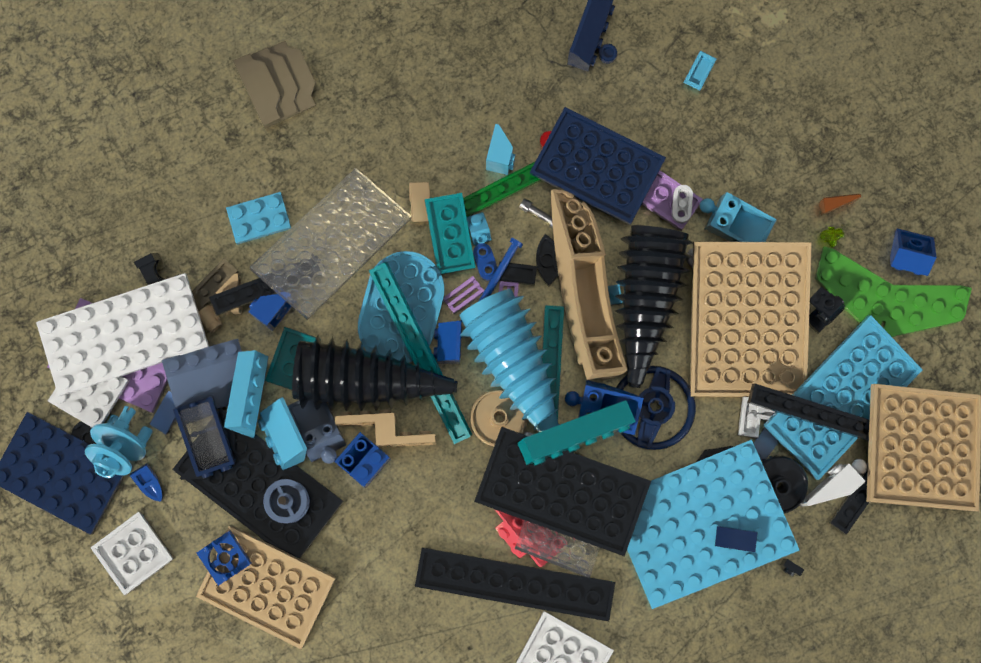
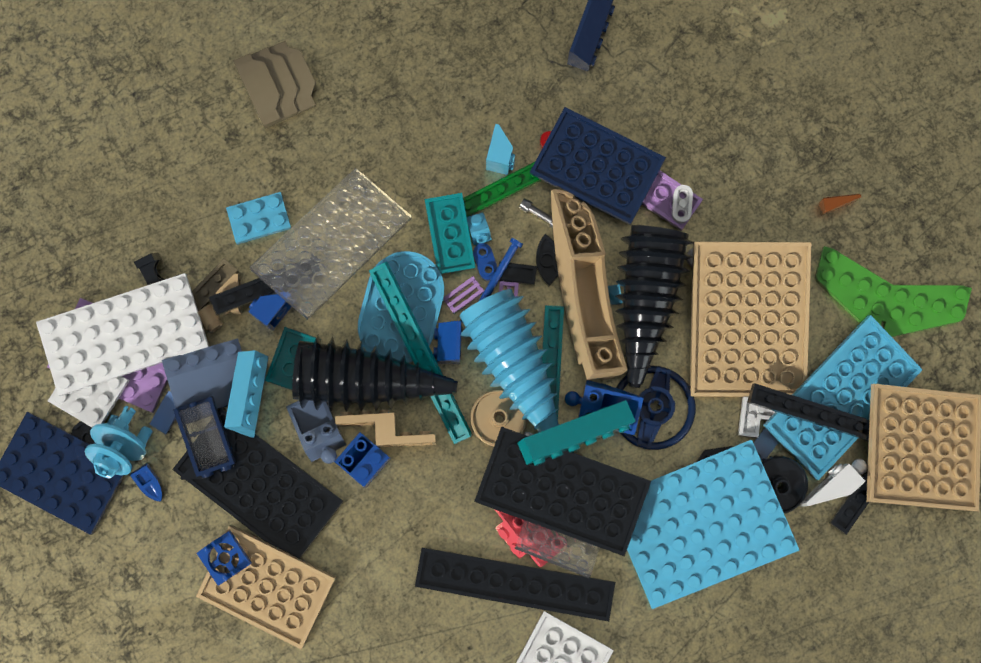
(132, 553): white plate -> none
(282, 434): medium azure slope -> none
(286, 501): sand blue wheel -> none
(417, 193): tan slope -> none
(607, 53): dark blue tile -> none
(699, 70): medium azure tile -> none
(736, 539): dark blue slope -> none
(742, 221): medium azure slope -> none
(791, 568): black plate -> none
(828, 308): black tile -> none
(832, 235): clear neon green plant -> none
(913, 252): blue slope -> none

